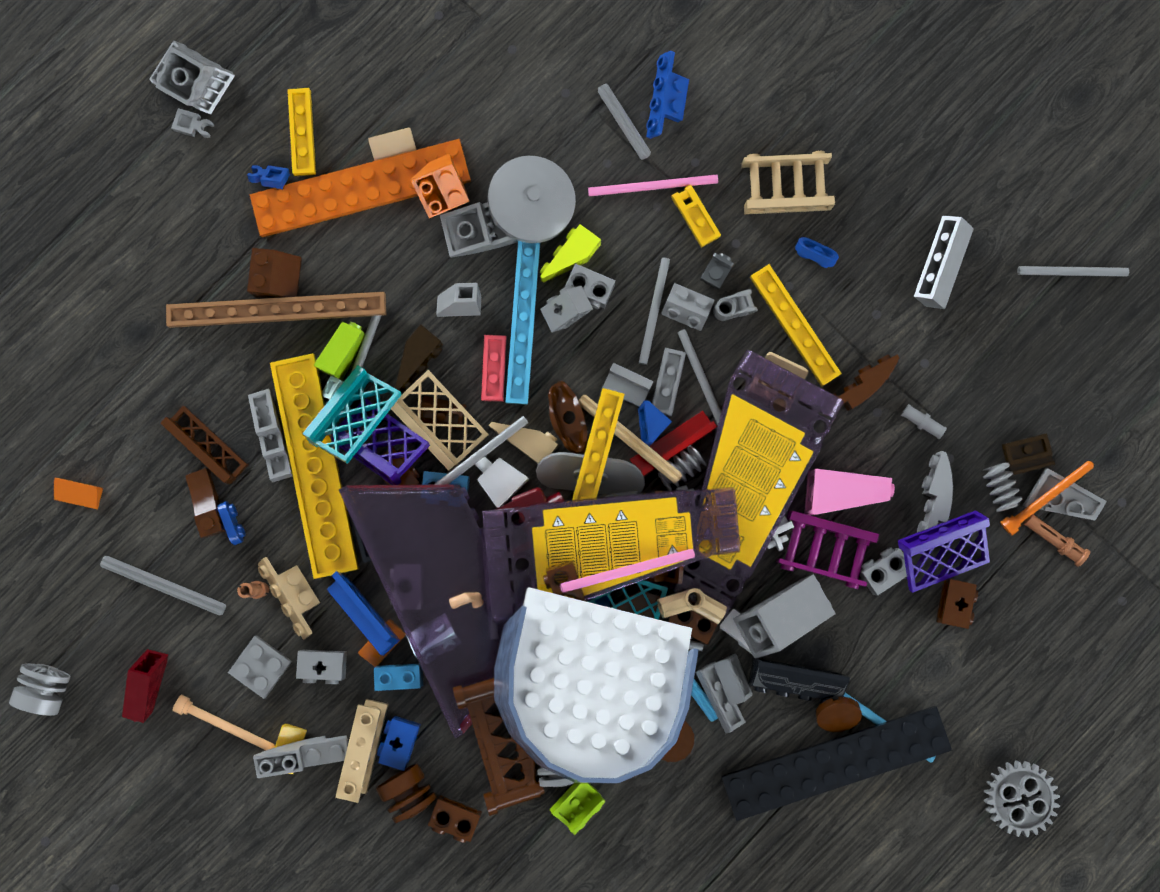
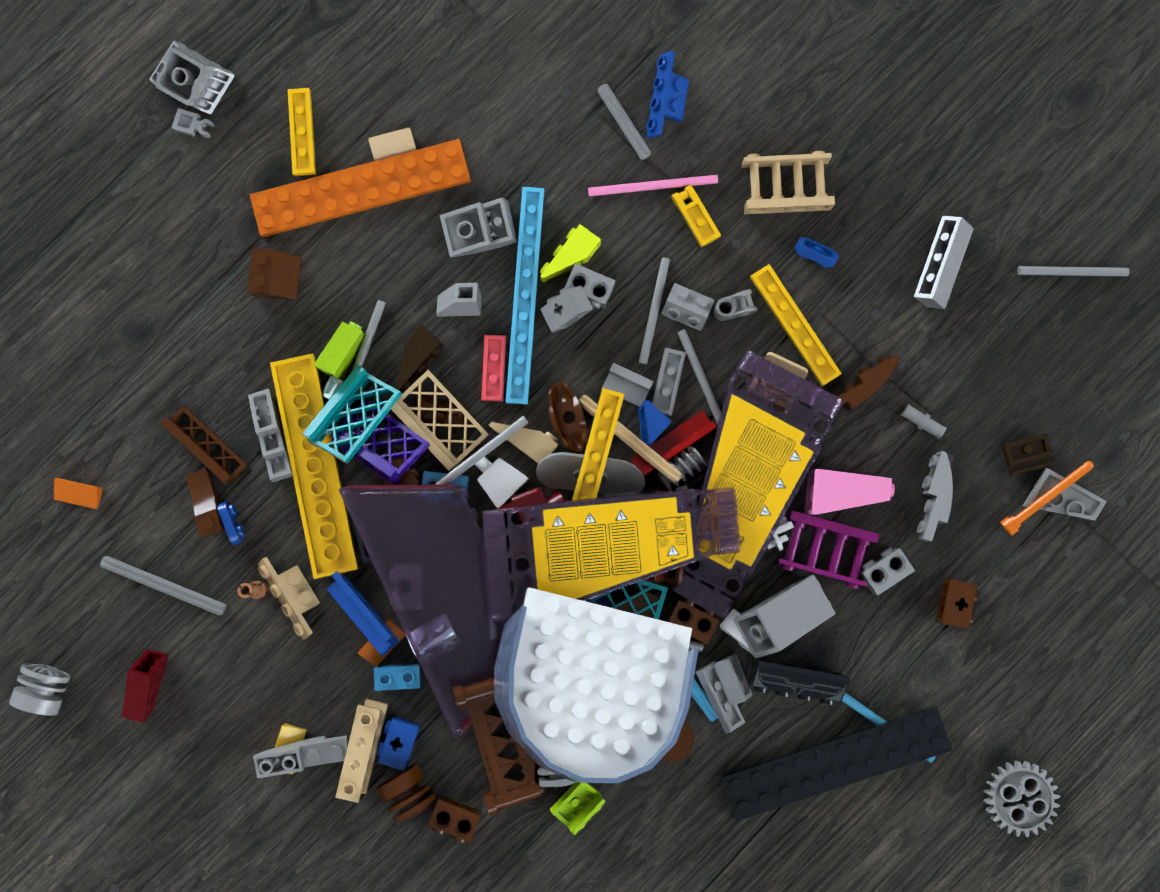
(184, 706): light nougat piece -> none
(260, 666): light grey plate -> none
(270, 177): blue plate -> none
(276, 309): medium nougat plate -> none
(333, 660): light grey brick -> none
(440, 186): orange slope -> none
(465, 598): light nougat arm -> none
(531, 199): light grey dish -> none
(569, 569): reddish brown brick -> none
(627, 570): bright pink piece -> none
(704, 606): tan piece -> none
(717, 270): dark grey bracket -> none
(838, 714): reddish brown tile -> none
(944, 535): dark purple fence -> none
(1002, 486): light grey piece -> none
(1065, 545): nougat pin -> none

